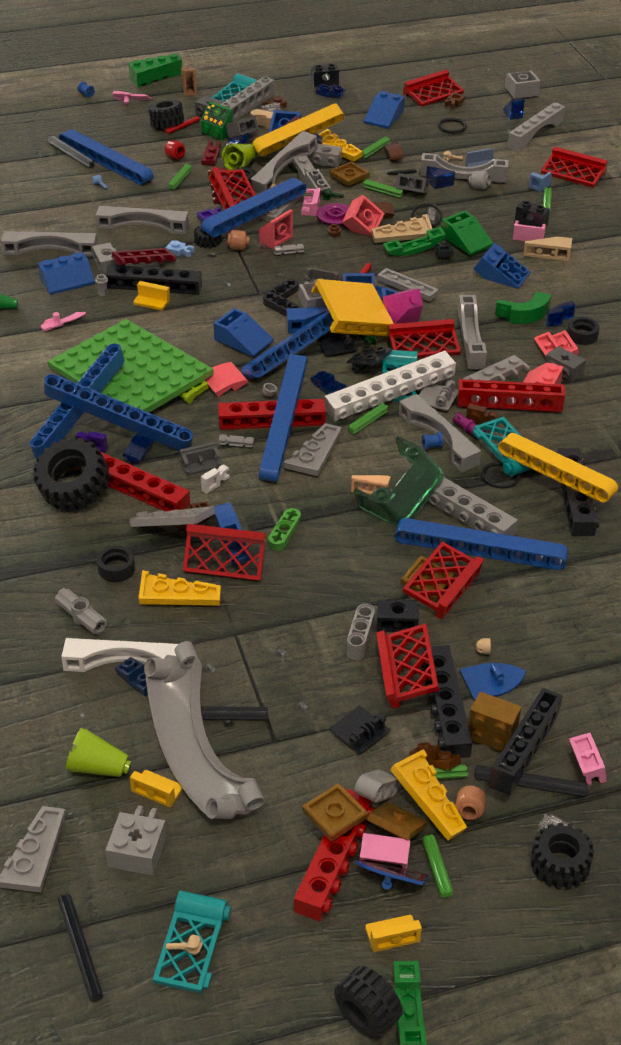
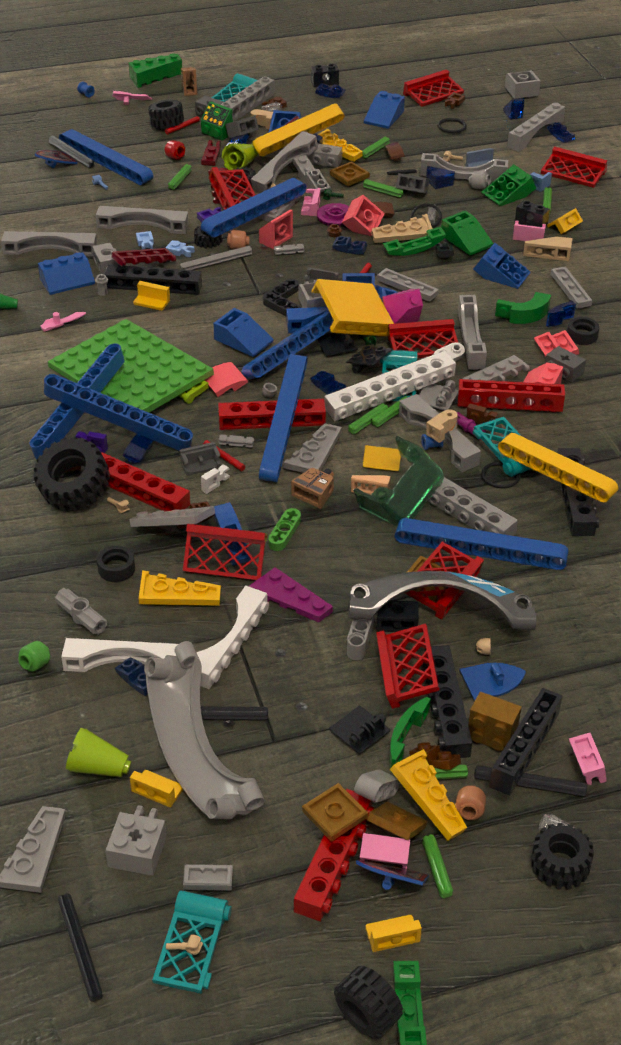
(34, 656): none -> bright green head
(55, 156): none -> shield
(121, 506): none -> tan hand
(145, 239): none -> light blue plate
(208, 877): none -> light grey plate
(217, 258): none -> light grey axle
(234, 462): none -> red bar
(250, 607): none -> white arch
(292, 595): none -> magenta wing
(313, 486): none -> medium nougat torso
(345, 245): none -> dark blue slope
(381, 458): none -> yellow panel
(384, 589): none -> dark grey panel
(387, 414): none -> bright green axle
(413, 716): none -> green slope
(441, 424): none -> tan leg
(450, 349): none -> white plate
(510, 186): none -> green slope
(560, 132): none -> clear blue slope
(567, 221): none -> yellow panel
(571, 287): none -> light grey plate

